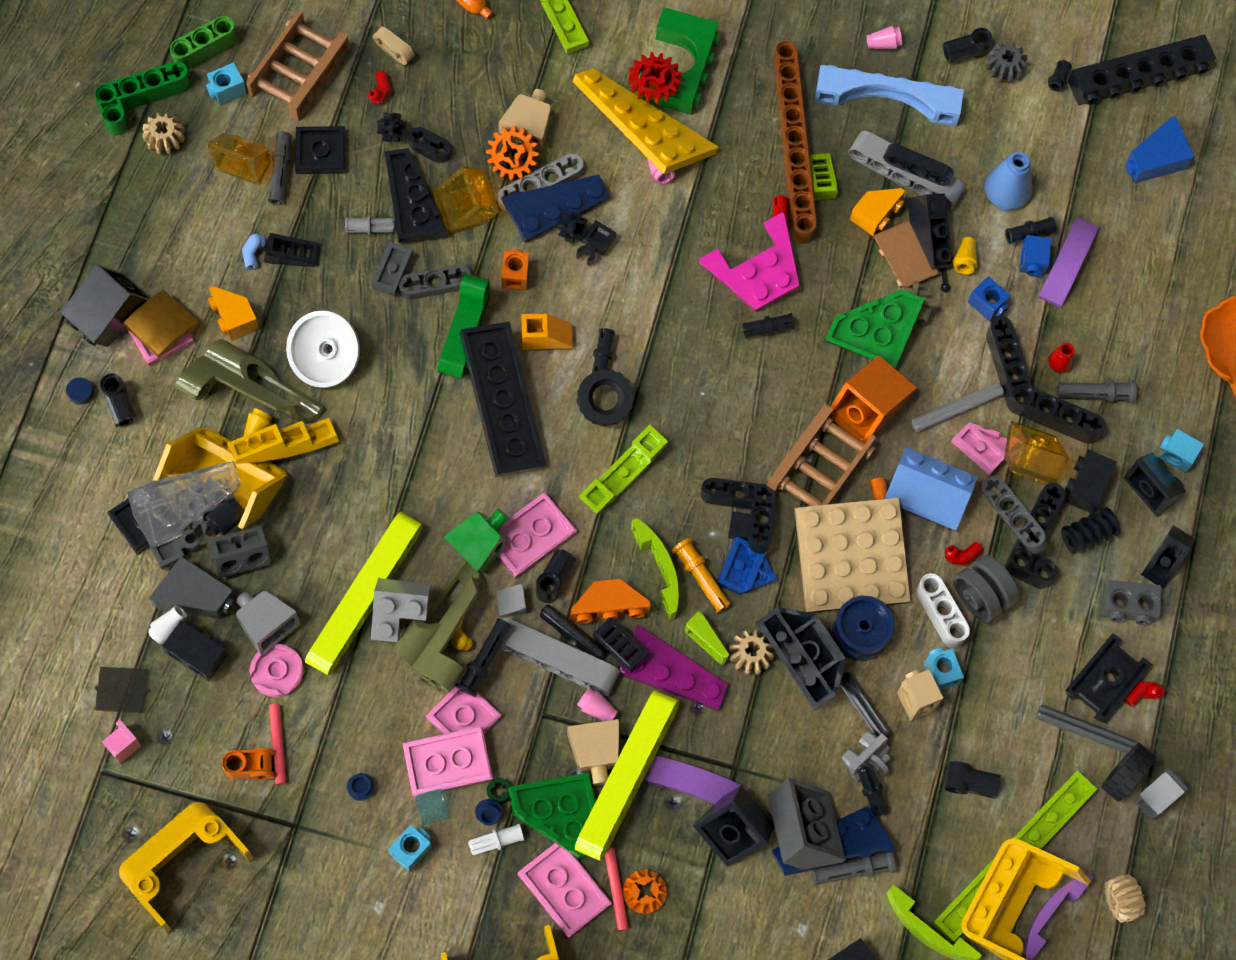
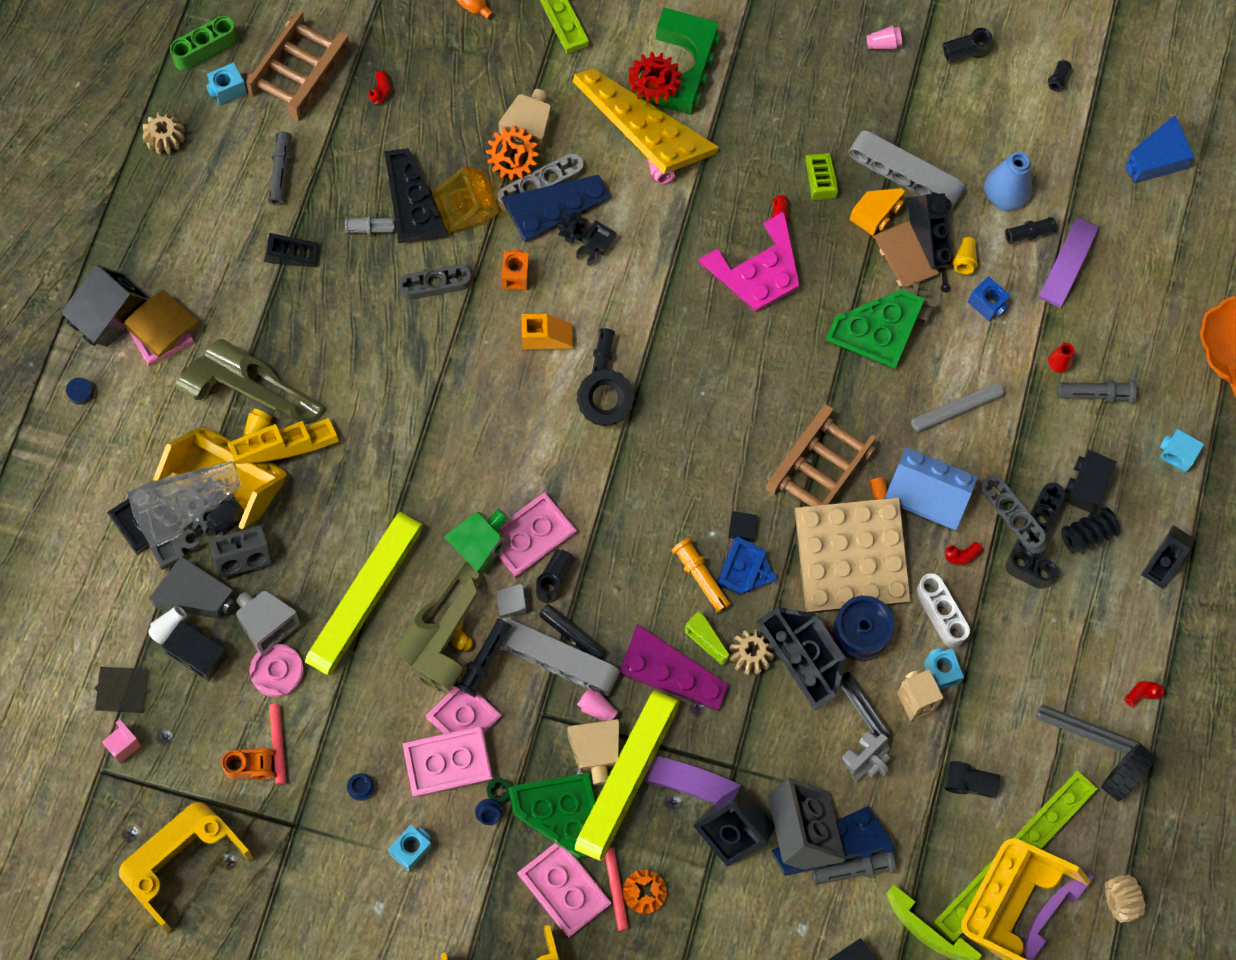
(118, 401): black piece -> none
(144, 93): green beam -> none
(234, 312): light orange slope -> none
(239, 157): clear yellow slope -> none
(253, 243): light blue arm -> none
(309, 353): white dish -> none
(320, 150): black tile -> none
(391, 127): black gear -> none
(392, 268): dark grey plate -> none
(393, 45): tan beam -> none
(396, 601): light grey brick -> none
(429, 144): black beam -> none
(431, 807): clear light blue slope -> none
(472, 304): green beam -> none
(495, 840): white axle -> none
(502, 399): black plate -> none
(607, 600): orange slope -> none
(609, 633): black slope -> none
(624, 470): lime slope -> none
(648, 539): lime slope -> none
(751, 501): black beam -> none
(768, 325): black pin -> none
(794, 151): dark orange beam -> none
(871, 399): orange slope -> none
(872, 789): black axle -> none
(918, 164): black beam -> none
(936, 102): light blue arch -> none
(981, 446): bright pink wing -> none
(986, 588): dark grey wheel -> none
(1006, 62): dark grey gear -> none
(1034, 397): black beam -> none
(1034, 453): clear yellow slope -> none
(1035, 255): blue brick -> none
(1096, 690): black piece -> none
(1129, 67): black brick -> none
(1130, 594): dark grey brick -> none
(1154, 483): black slope -> none
(1160, 793): slope -> none

